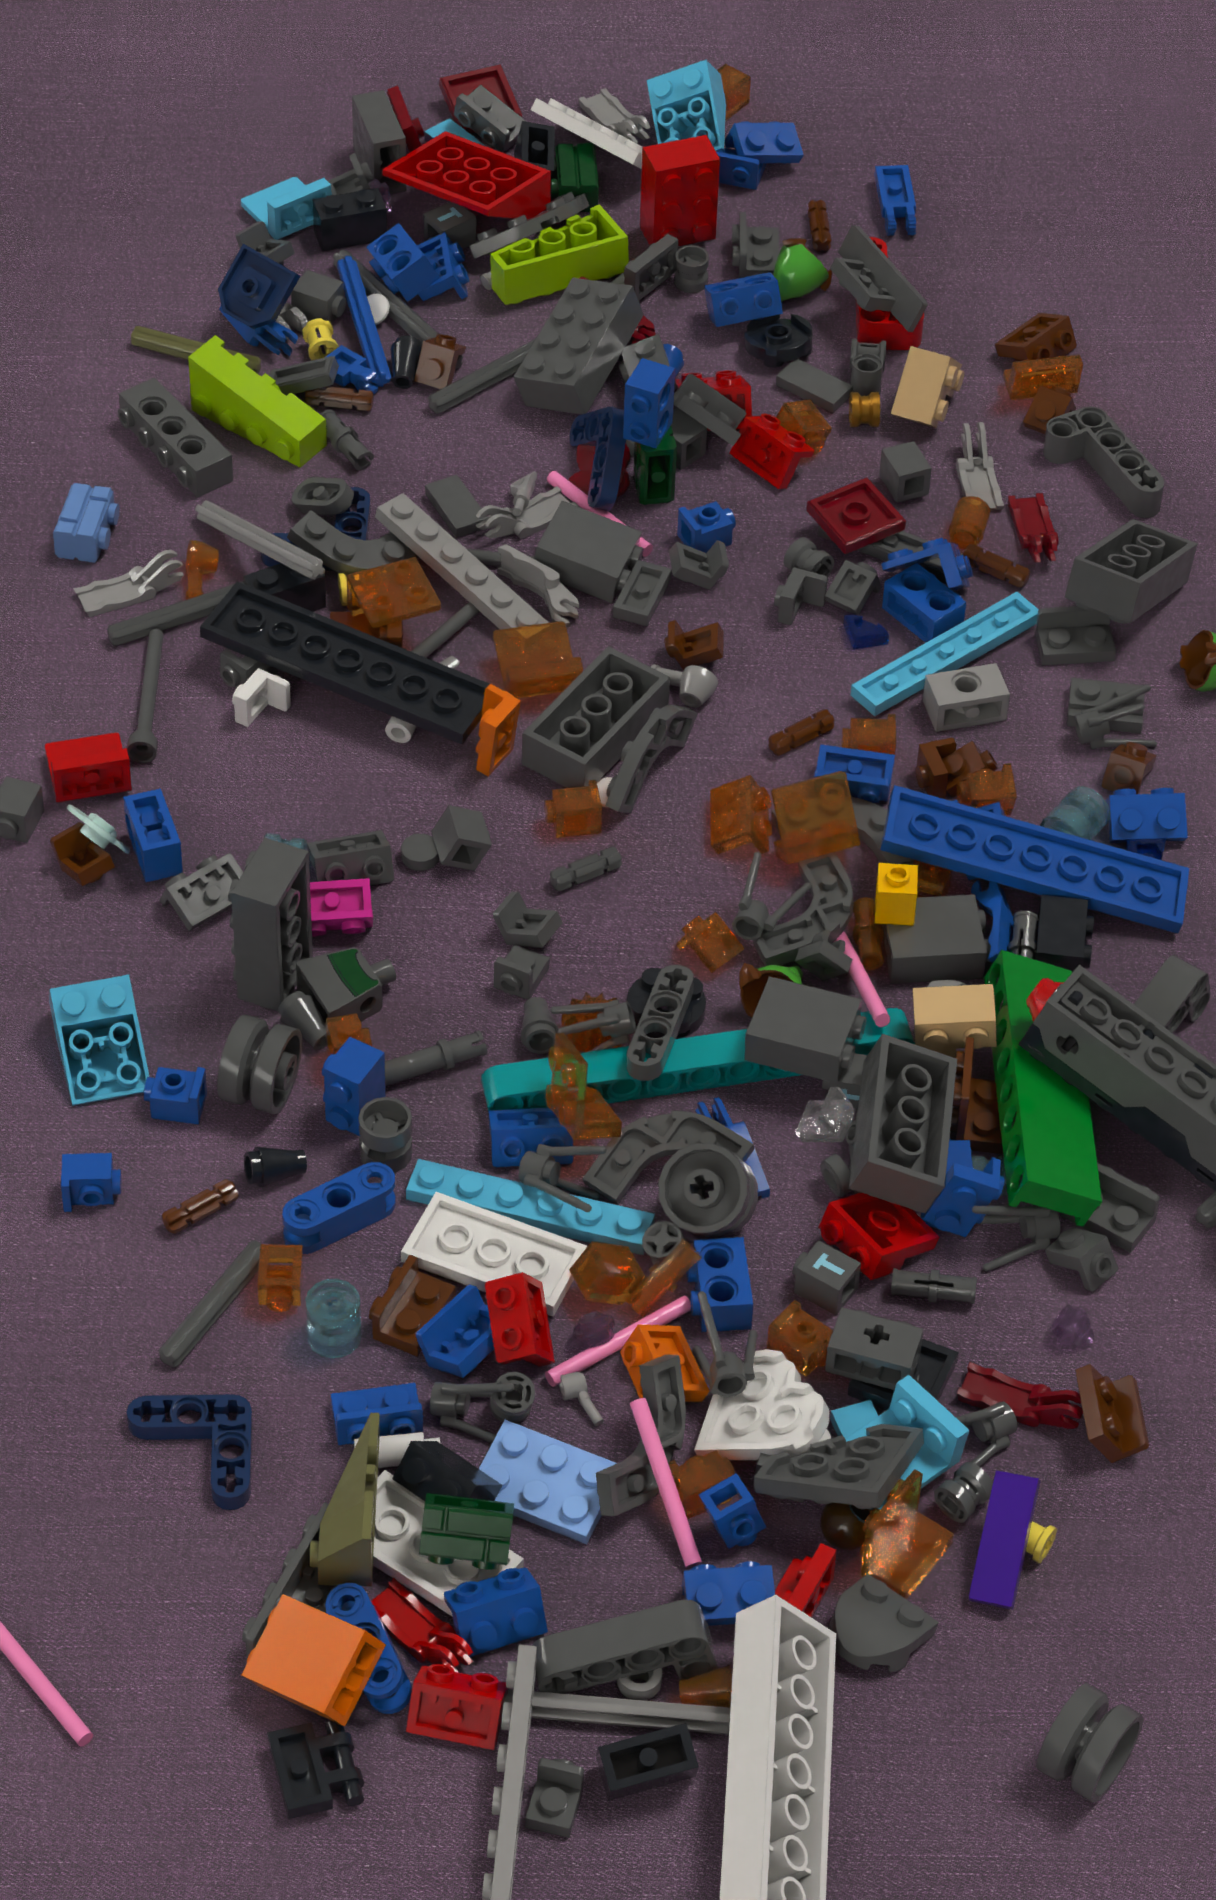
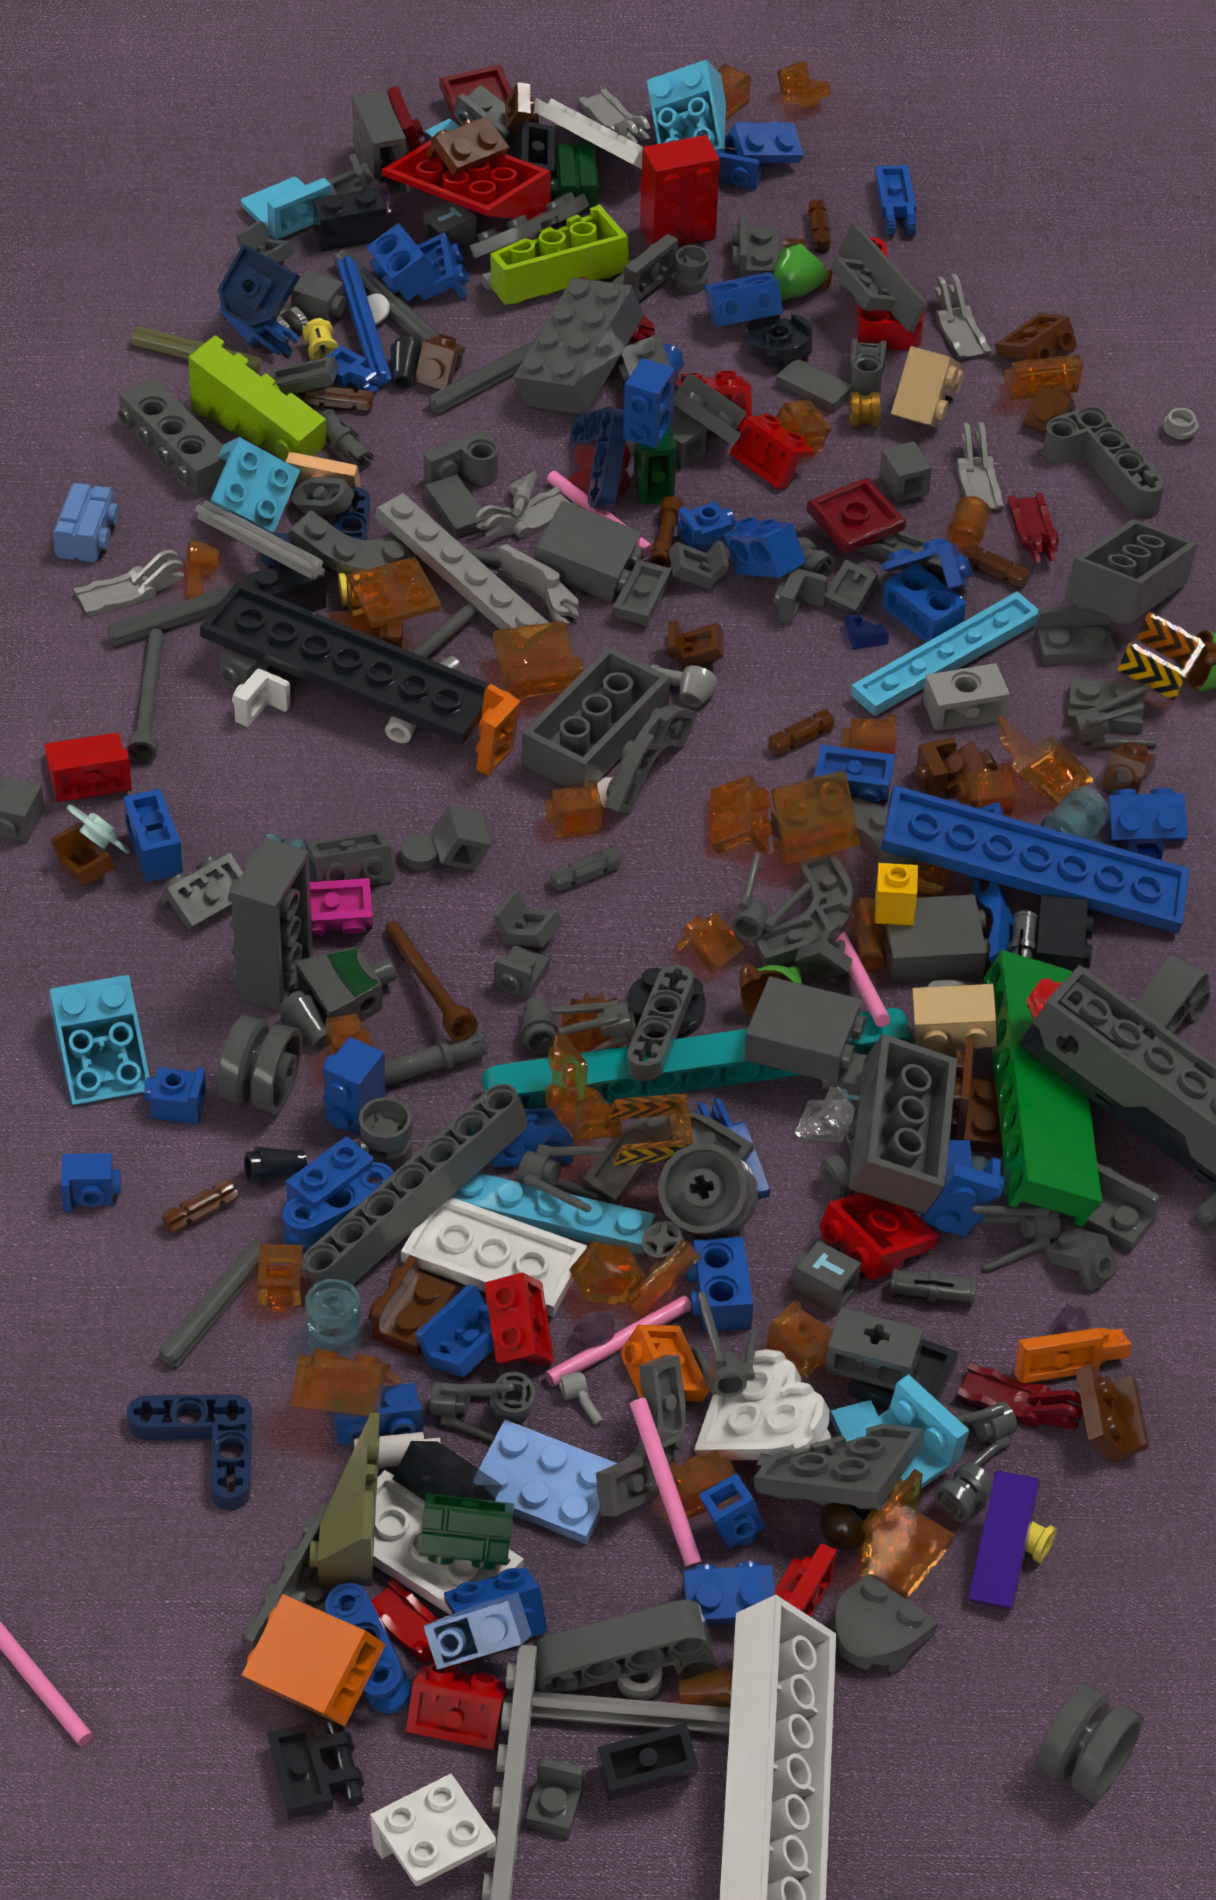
(254, 484): none -> medium azure bracket
(320, 467): none -> light nougat plate
(329, 1173): none -> blue bracket
(341, 1385): none -> clear orange bracket
(418, 1187): none -> dark grey beam
(431, 1830): none -> white bracket
(457, 1019): none -> reddish brown piece
(467, 145): none -> reddish brown bracket
(470, 456): none -> dark grey plate
(478, 1631): none -> medium blue slope
(519, 108): none -> reddish brown bracket
(653, 1106): none -> clear orange piece
(669, 517): none -> reddish brown bar
(764, 547): none -> blue brick
(799, 88): none -> clear orange bracket
(958, 323): none -> light grey arm
(1047, 765): none -> clear orange bracket
(1063, 1353): none -> orange hinge
(1168, 641): none -> piece
(1181, 423): none -> light grey plate

